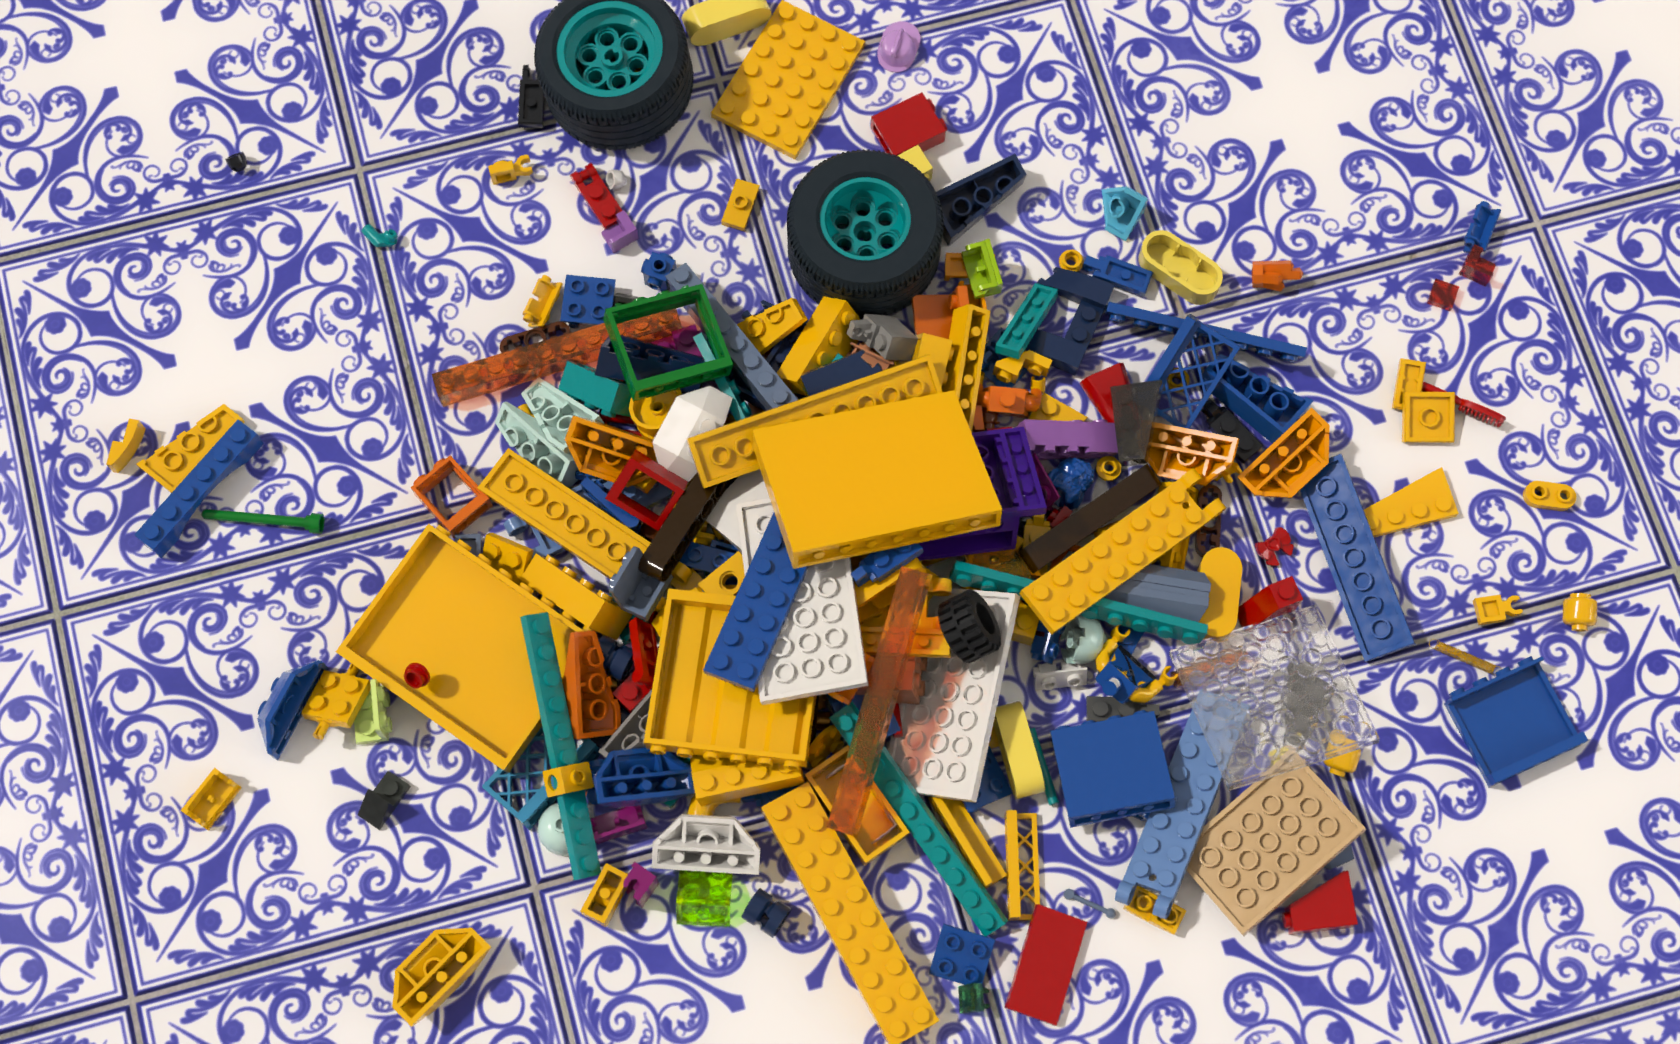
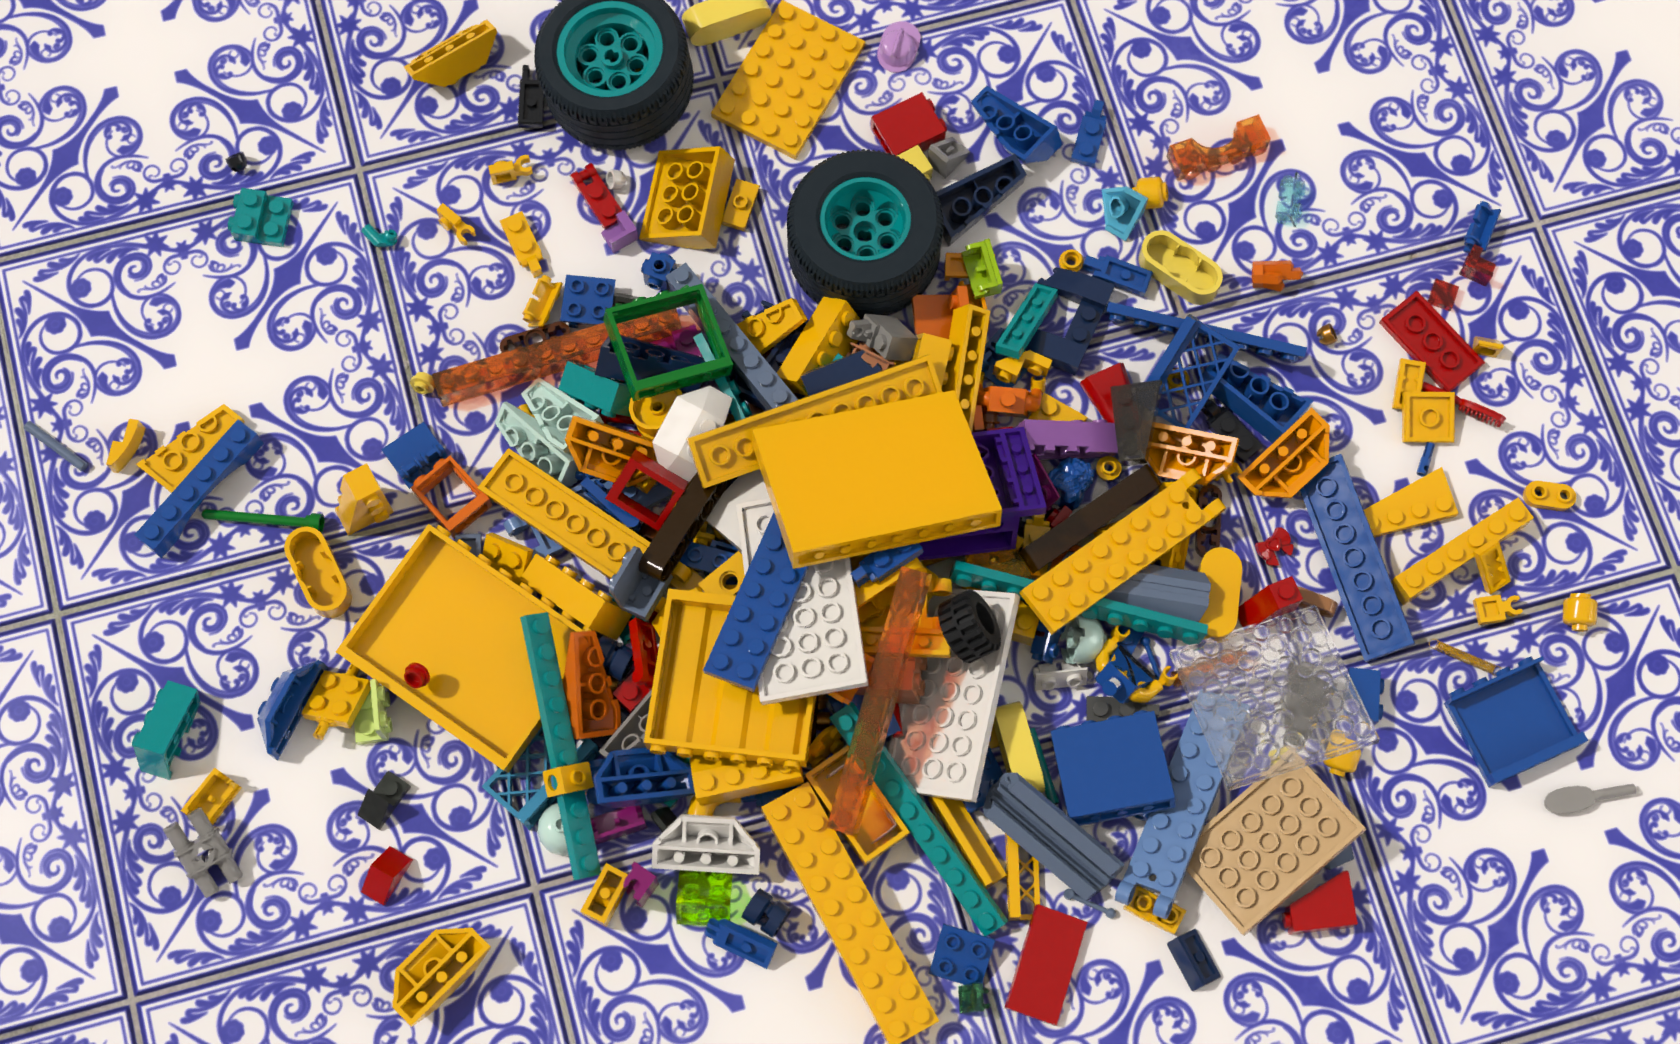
(55, 446): none -> sand blue bar
(164, 728): none -> teal wedge
(198, 866): none -> light grey pin
(260, 217): none -> teal plate
(318, 572): none -> yellow plant
(361, 500): none -> yellow wedge
(385, 875): none -> red slope
(414, 453): none -> blue hinge
(422, 383): none -> light yellow plate
(450, 220): none -> yellow plate
(454, 56): none -> yellow wedge
(523, 242): none -> yellow hinge
(663, 818): none -> pearl dark grey slope
(688, 197): none -> yellow slope
(741, 941): none -> blue hinge
(946, 155): none -> light grey slope
(1017, 127): none -> blue wedge
(1050, 836): none -> sand blue piece
(1089, 136): none -> blue hinge
(1145, 641): none -> blue hinge
(1154, 190): none -> yellow head
(1191, 158): none -> clear orange arch
(1193, 960): none -> dark blue slope
(1291, 190): none -> clear light blue hinge
(1324, 604): none -> medium nougat beam
(1328, 334): none -> pearl gold hinge
(1369, 687): none -> blue slope
(1425, 459): none -> blue pin
(1431, 340): none -> red tile
(1460, 550): none -> yellow arch
(1487, 346): none -> yellow slope
(1492, 566): none -> yellow plate
(1578, 798): none -> light grey piece

